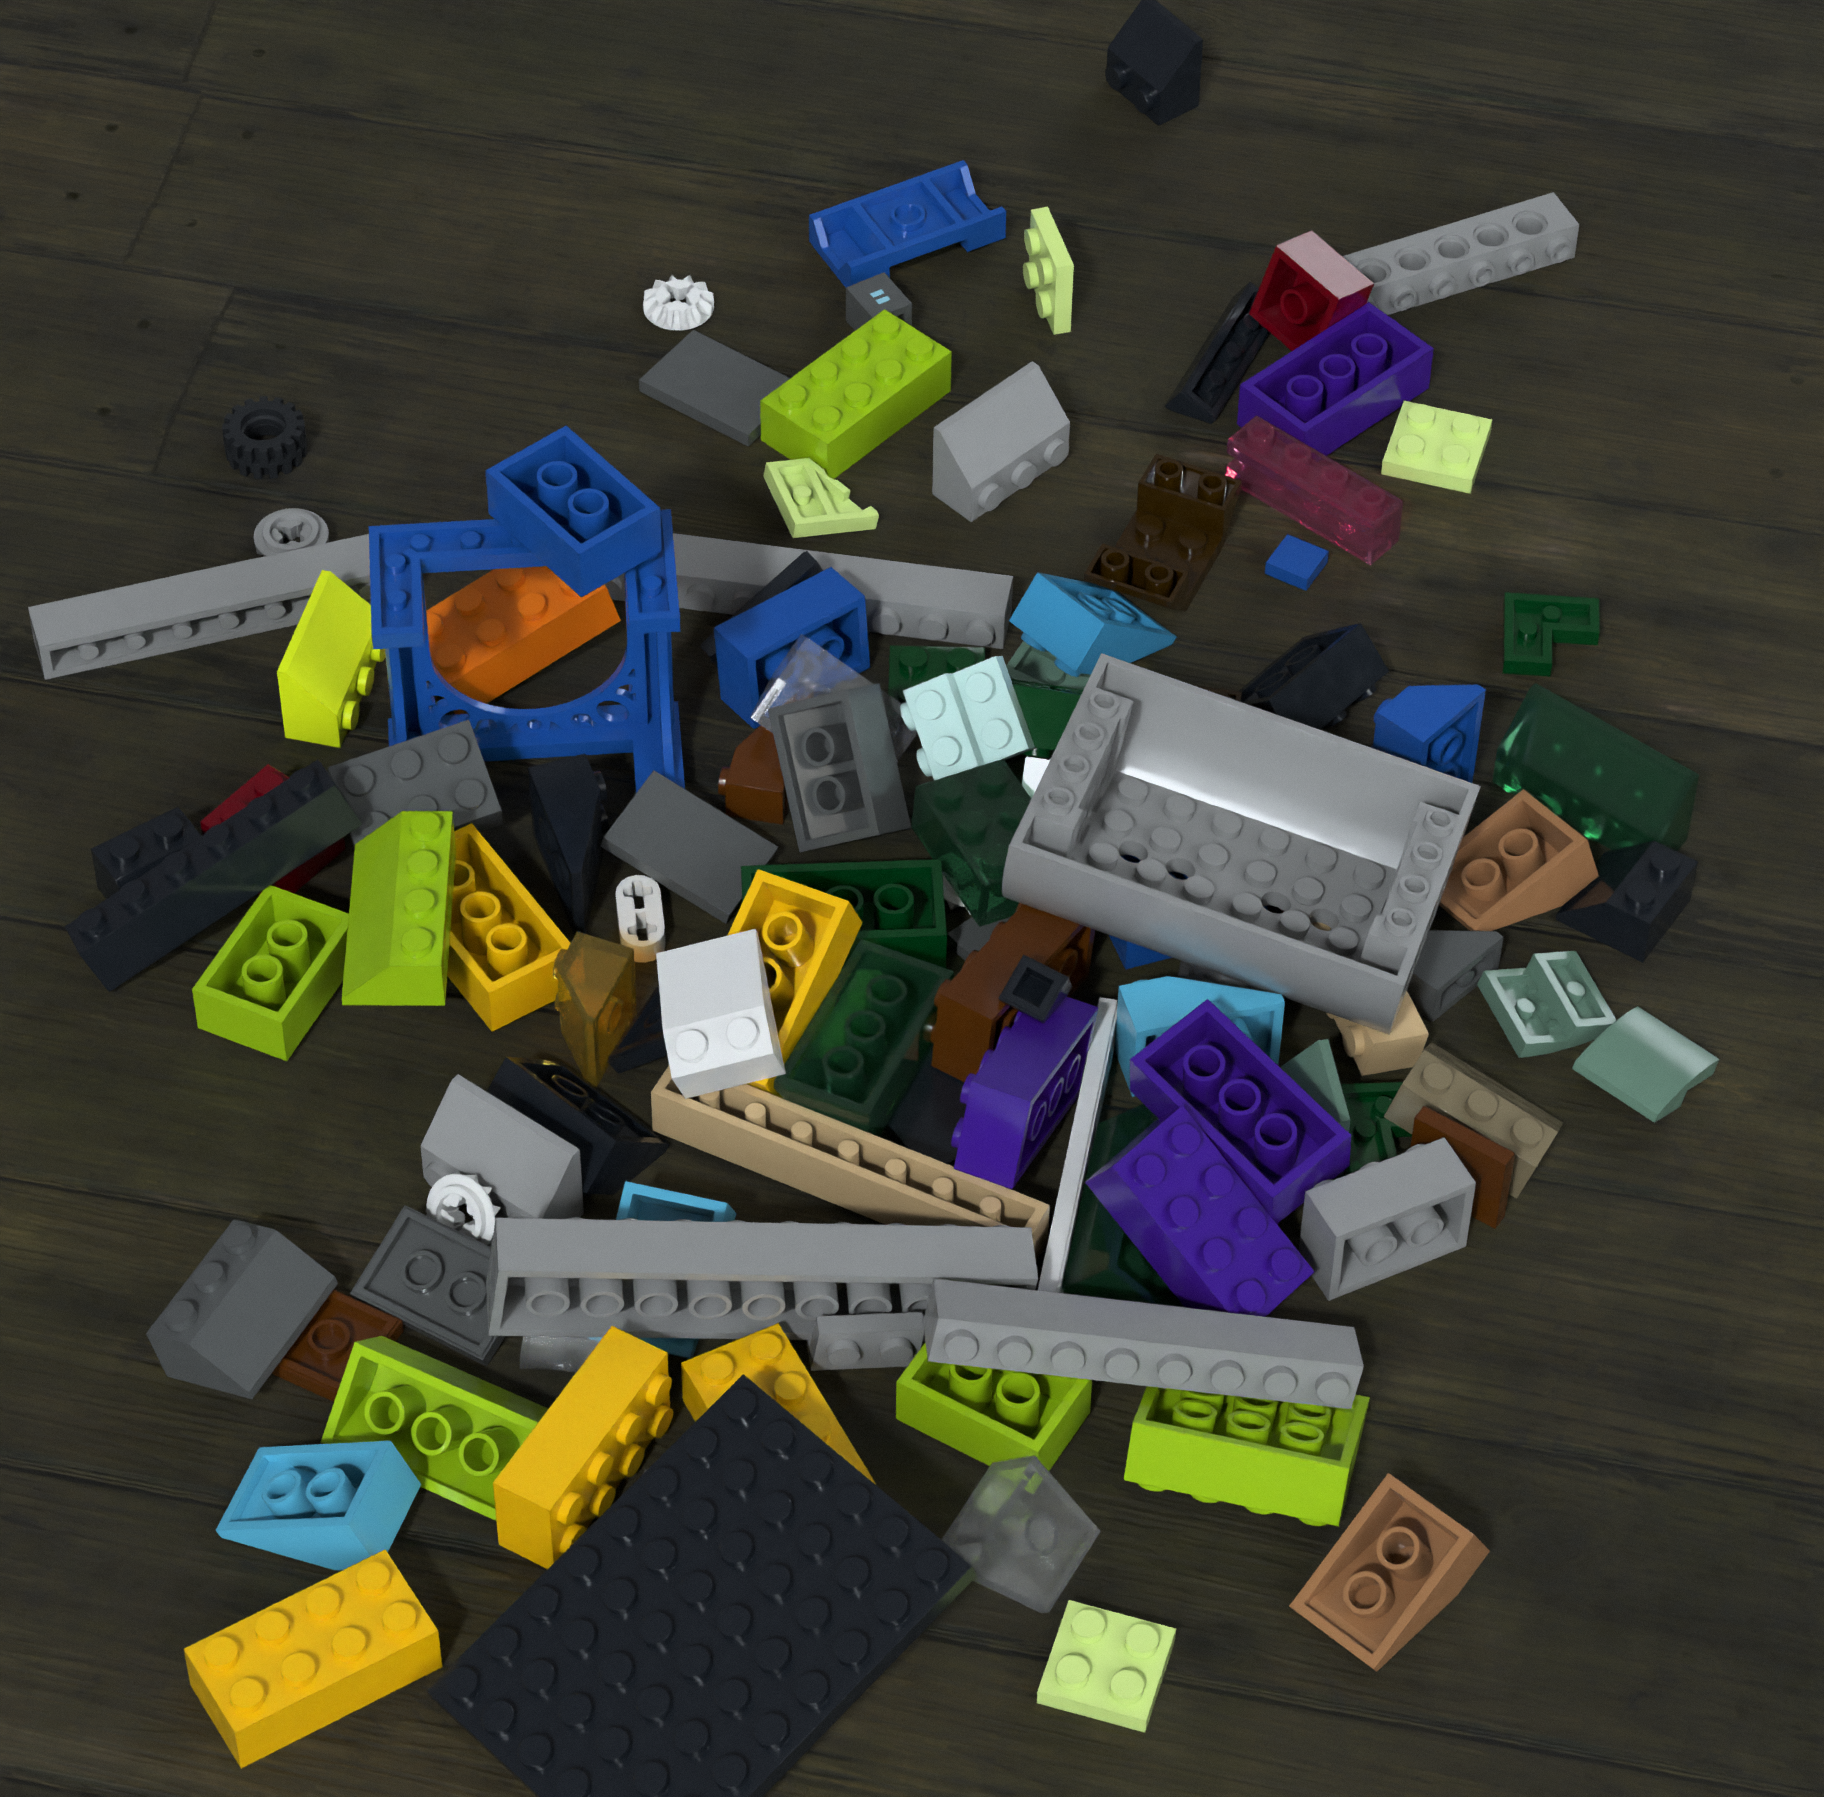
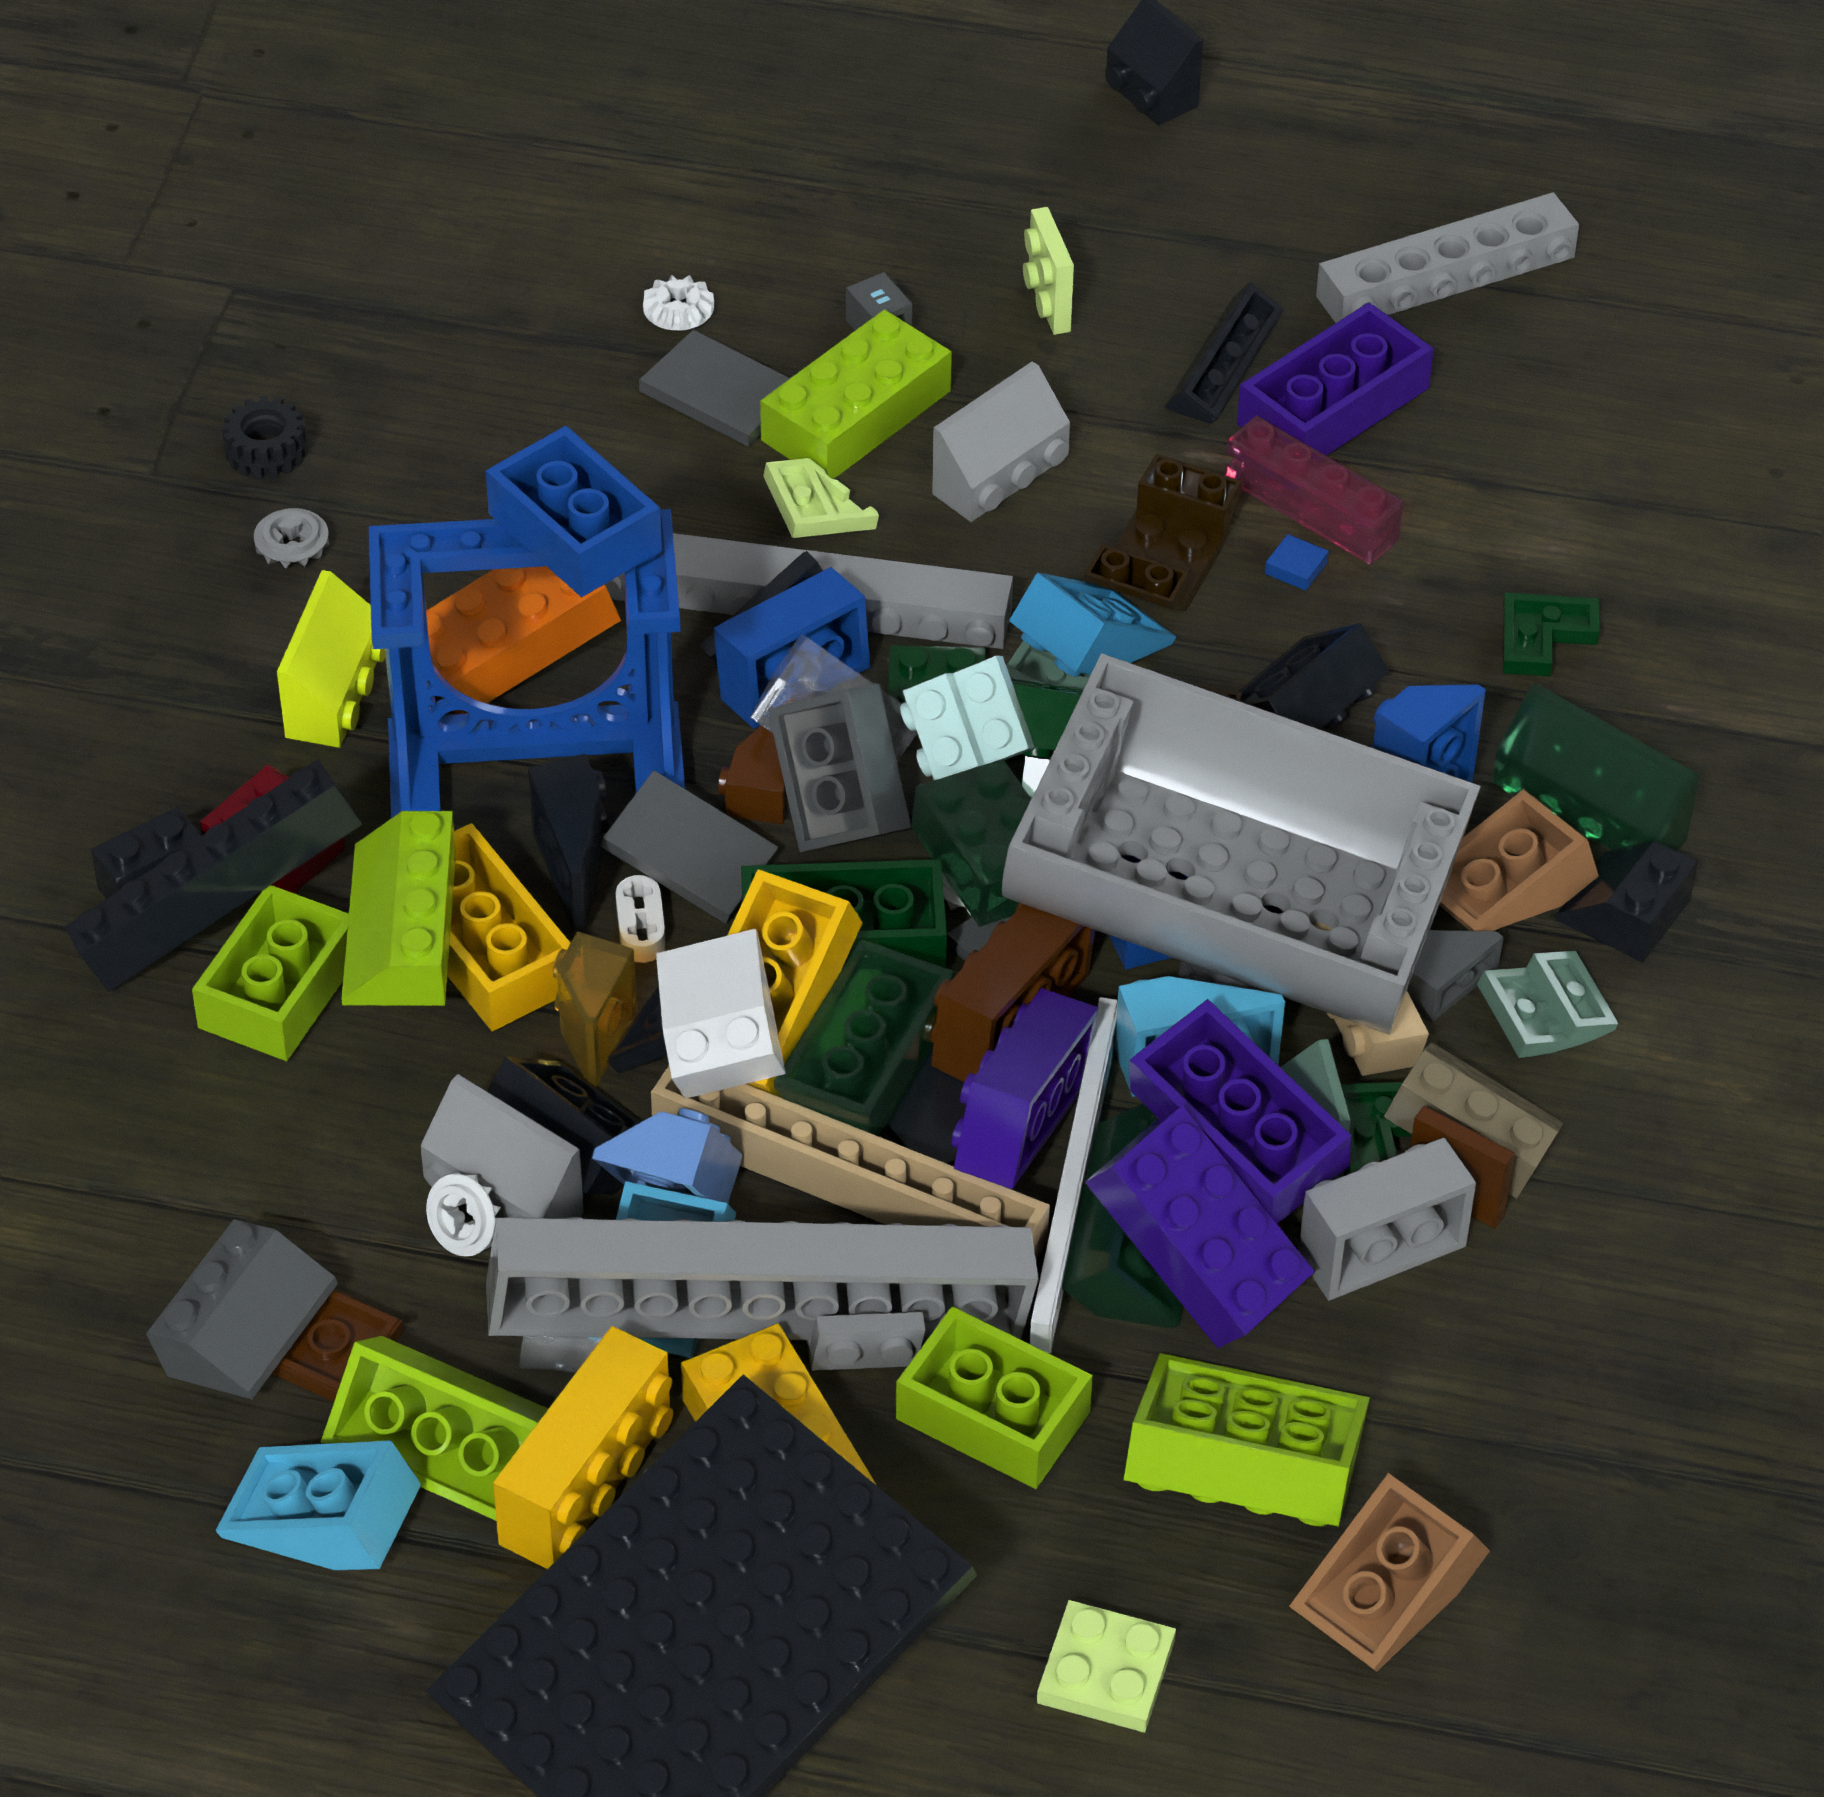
(191, 607): light grey brick -> none
(313, 1658): yellow brick -> none
(421, 774): dark grey brick -> none
(432, 1283): dark grey tile -> none
(675, 1155): none -> medium blue slope
(904, 223): blue piece -> none
(1022, 1533): clear slope -> none
(1035, 989): black slope -> none
(1142, 1344): light grey brick -> none
(1307, 290): dark red brick -> none
(1436, 447): yellowish green plate -> none
(1645, 1064): sand green slope -> none

